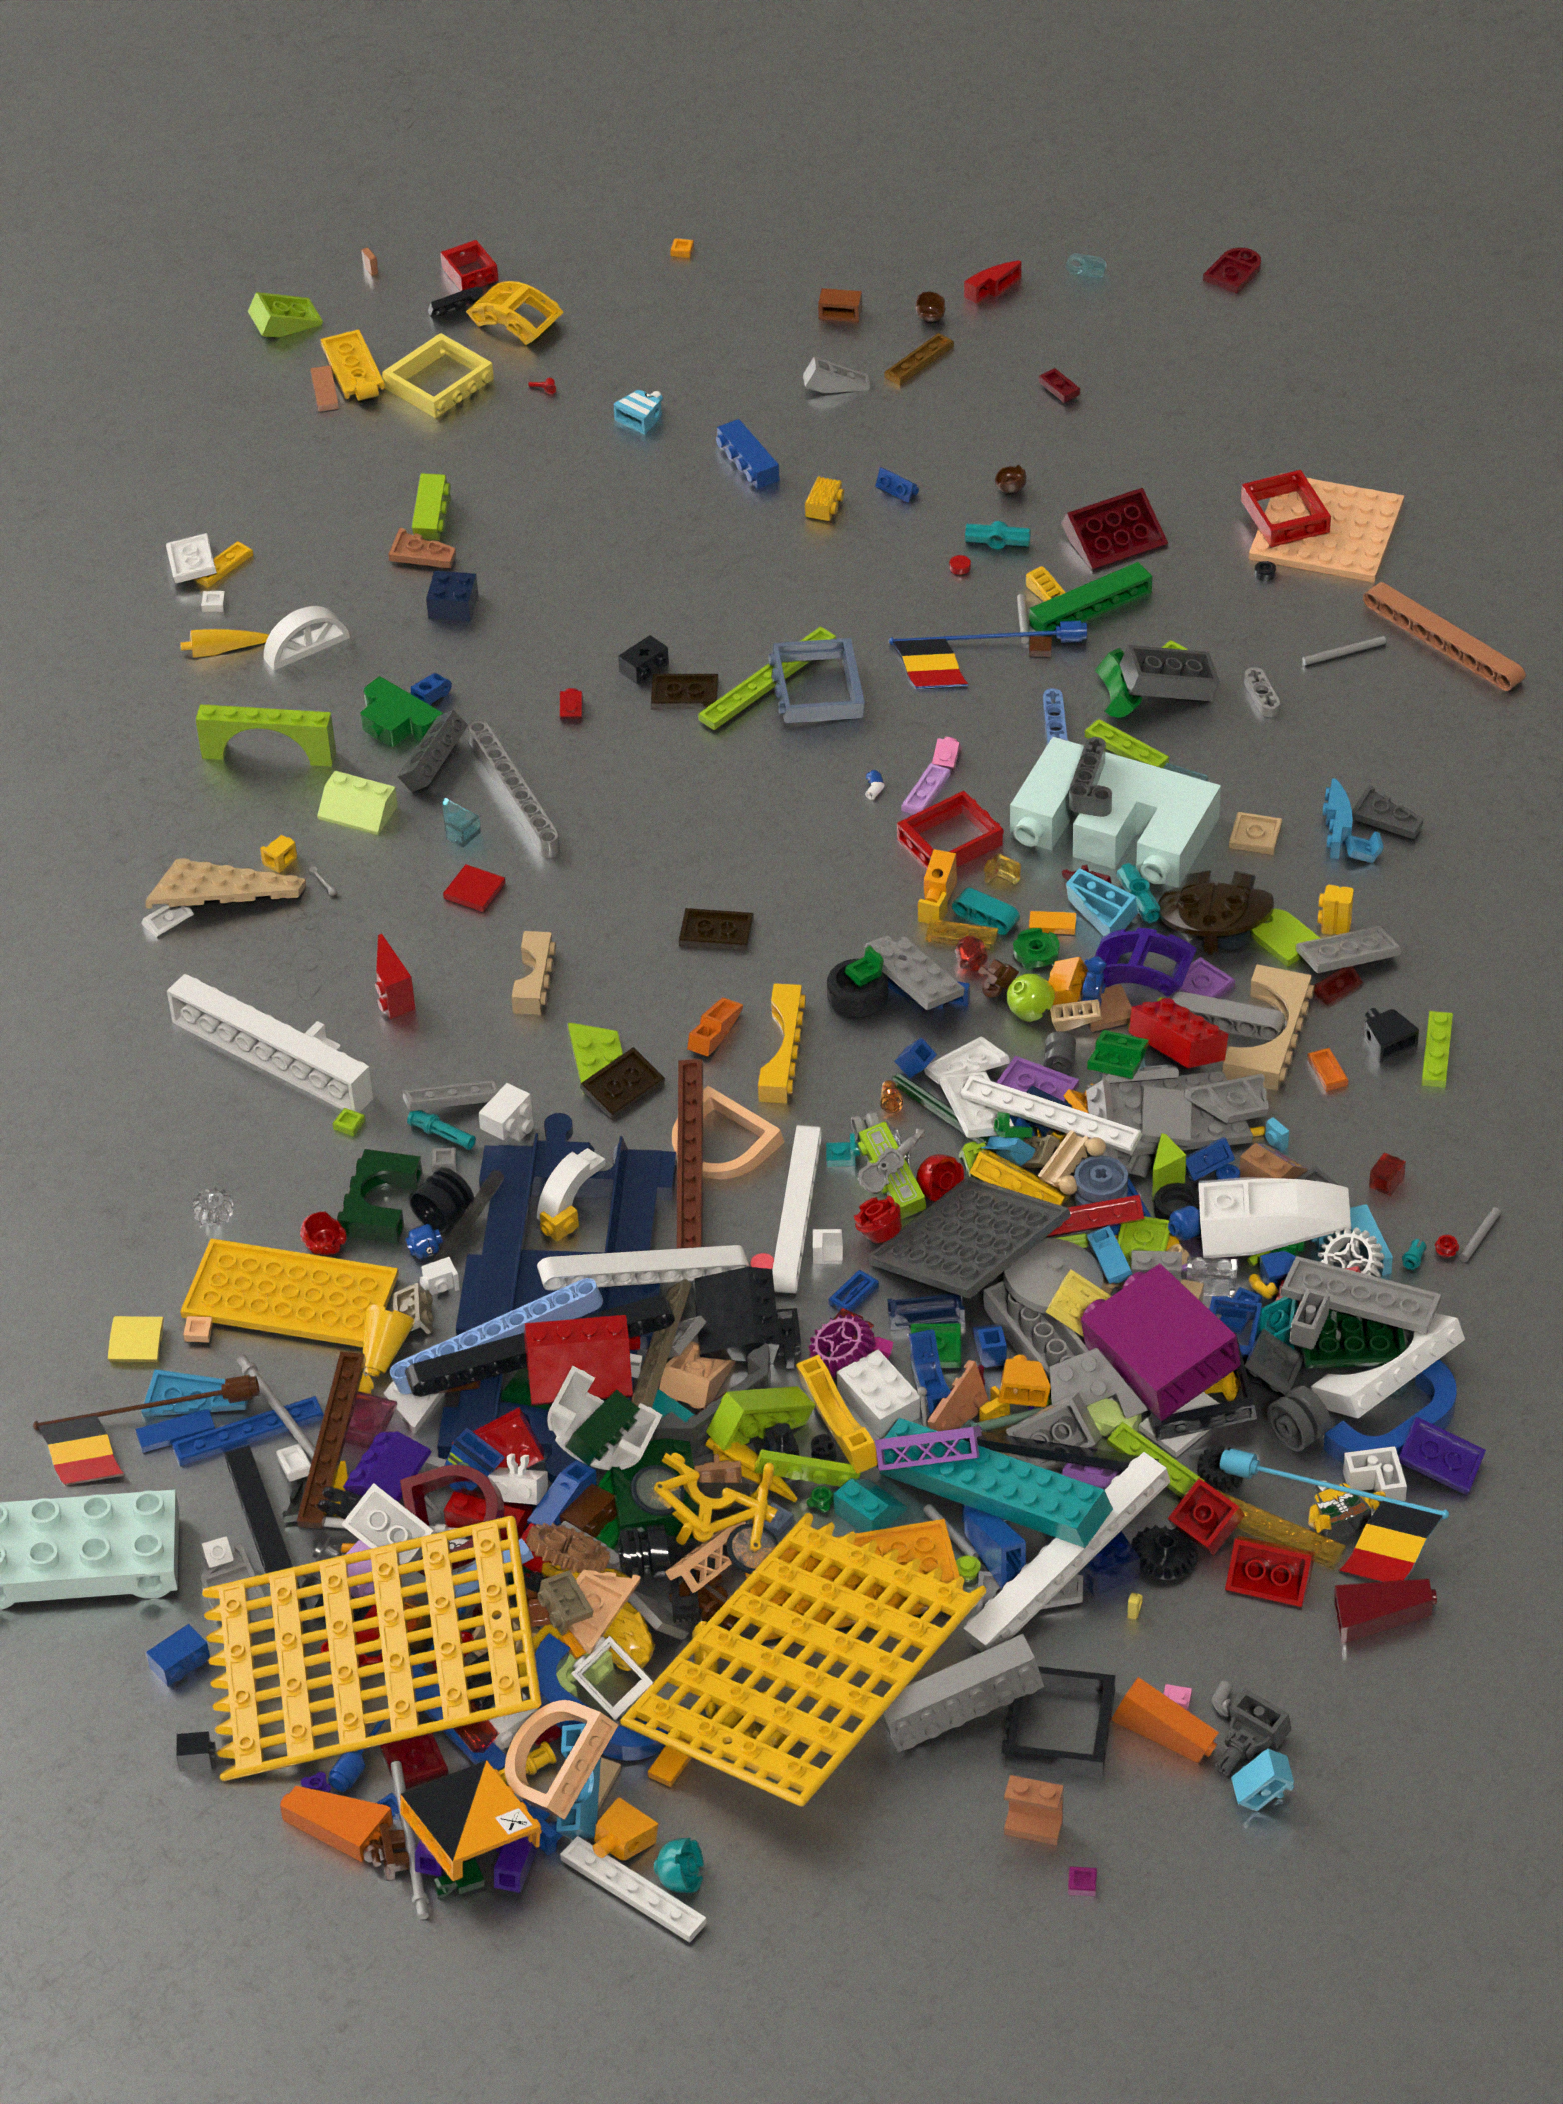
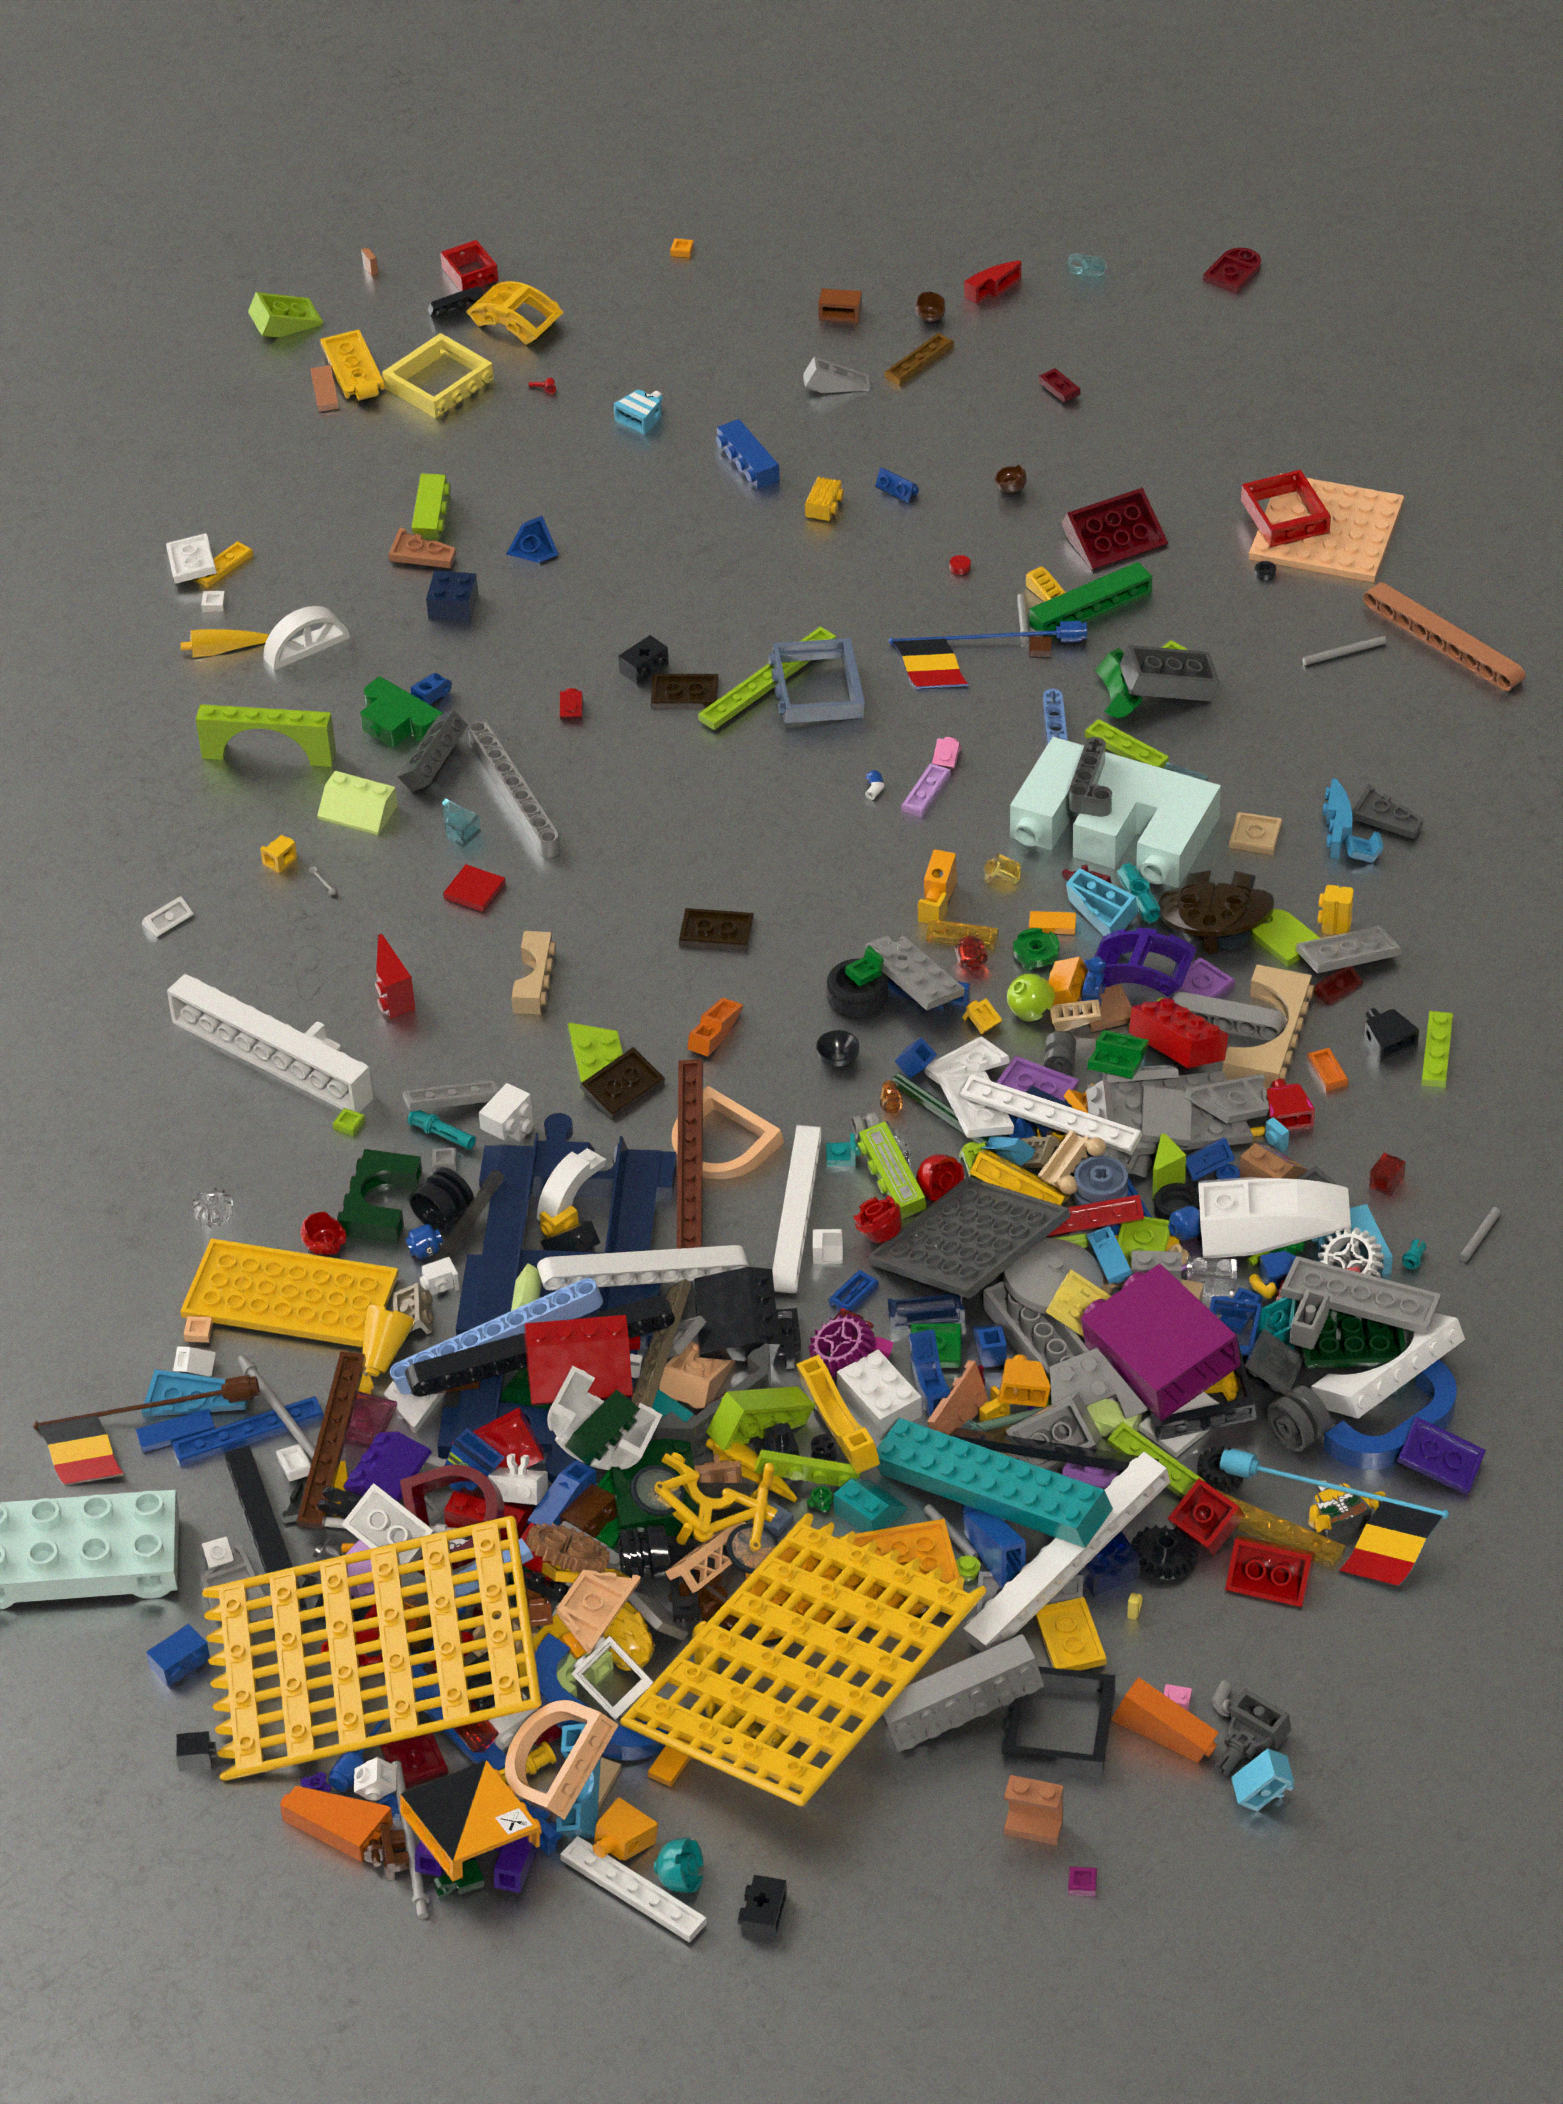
(135, 1339): light yellow slope -> none
(194, 1361): none -> white panel
(195, 882): tan wing -> none
(375, 1779): none -> white brick
(527, 1287): none -> yellowish green brick
(533, 542): none -> blue slope
(564, 1601): dark tan bracket -> none
(575, 1238): none -> black slope
(762, 1261): coral tile -> none
(763, 1907): none -> black brick
(776, 1075): yellow arch -> none
(837, 1043): none -> black piece
(875, 1175): light grey piece -> none
(922, 1391): light grey hinge -> none
(932, 1438): medium lavender fence -> none
(960, 803): red window -> none
(982, 1015): none -> yellow bracket
(985, 910): teal beam -> none
(997, 535): teal piece -> none
(999, 976): reddish brown hips -> none
(1003, 1127): green bracket -> none
(1070, 1635): none -> yellow plate
(1250, 677): light grey beam -> none
(1290, 1105): none -> red torso
(1376, 1470): white brick -> none
(1381, 1606): dark red slope -> none
(1446, 1246): red plate -> none

